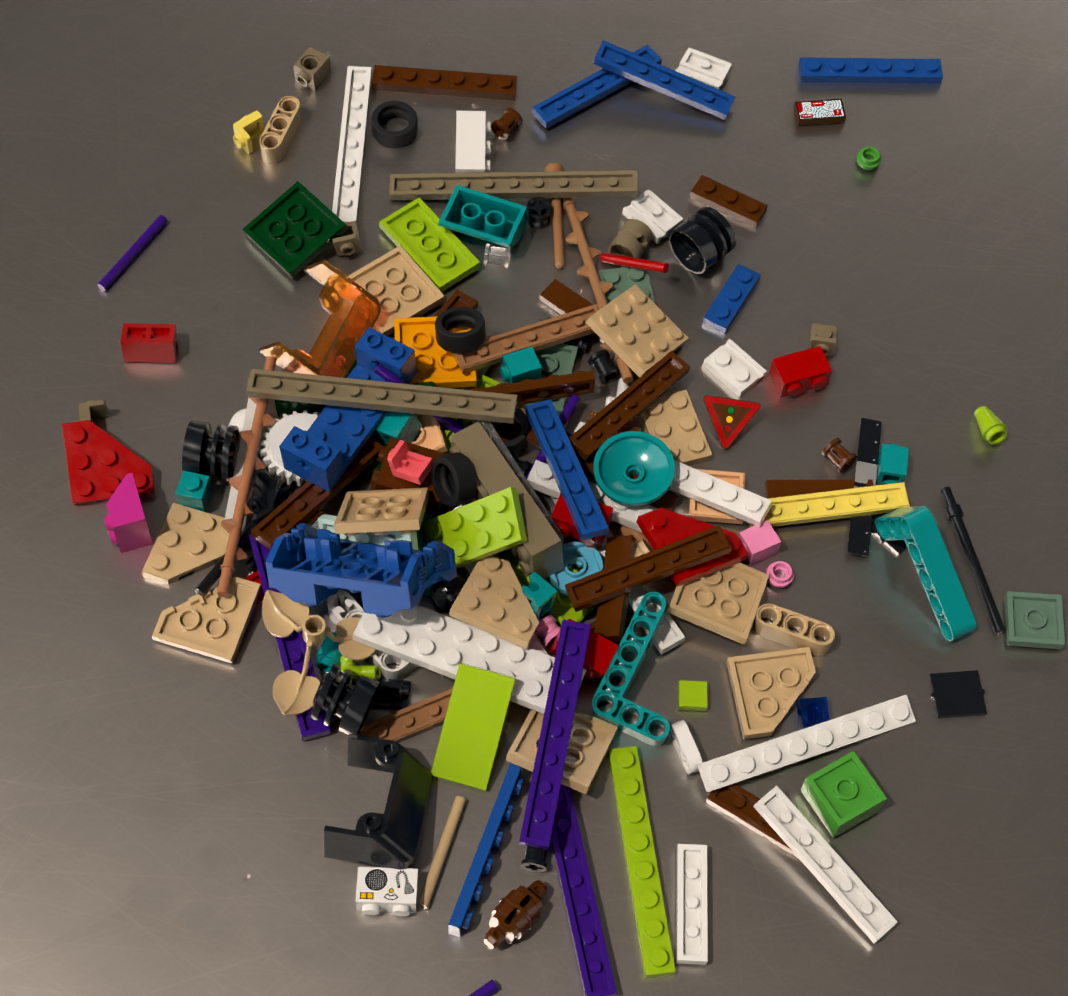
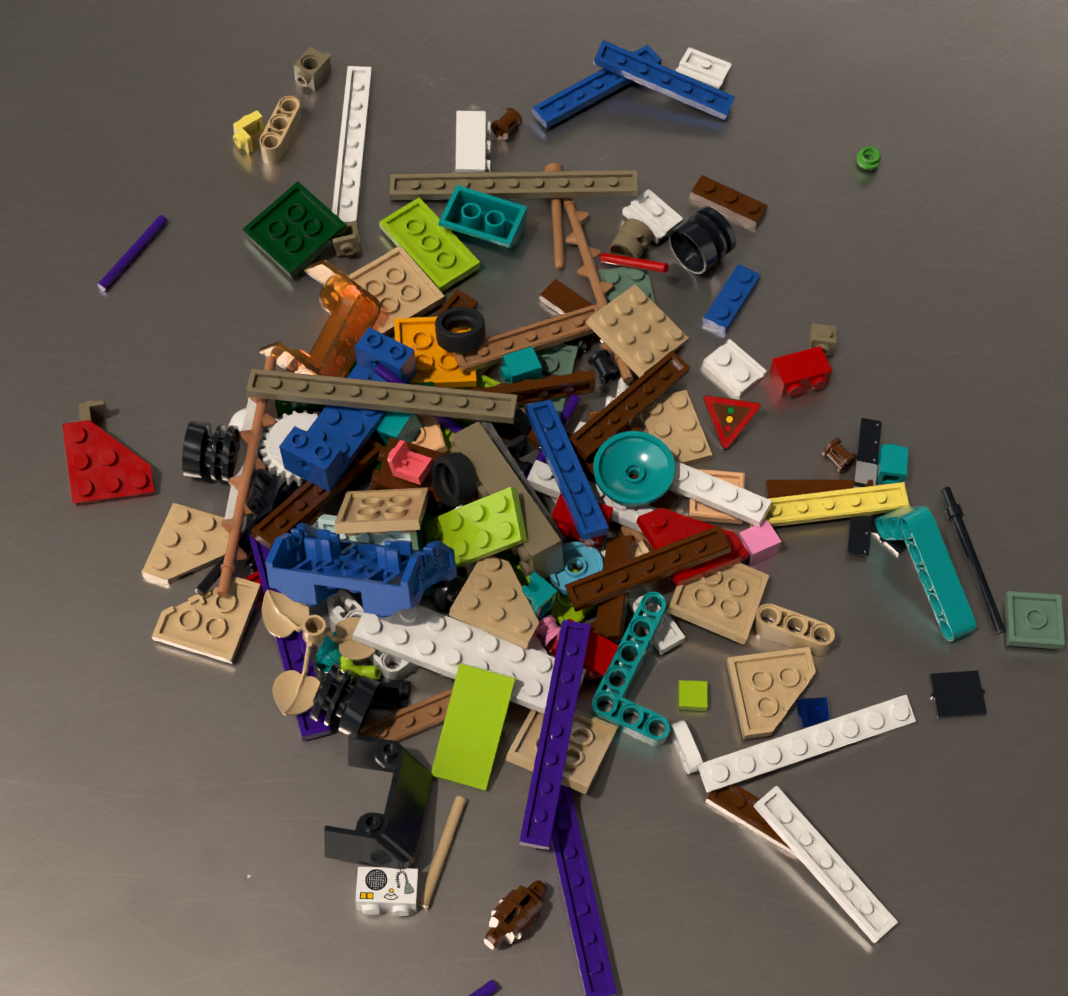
(126, 517): dark pink slope -> none
(149, 343): red hinge -> none
(194, 491): teal brick -> none
(390, 110): black tyre -> none
(444, 82): reddish brown plate -> none
(482, 860): blue plate -> none
(497, 255): clear bush -> none
(535, 859): black bush -> none
(542, 208): black wheel -> none
(641, 863): lime plate -> none
(691, 905): white plate -> none
(782, 568): bright pink plate -> none
(819, 112): tile -> none
(843, 794): bright green container -> none
(870, 70): blue plate -> none
(990, 426): lime cone -> none

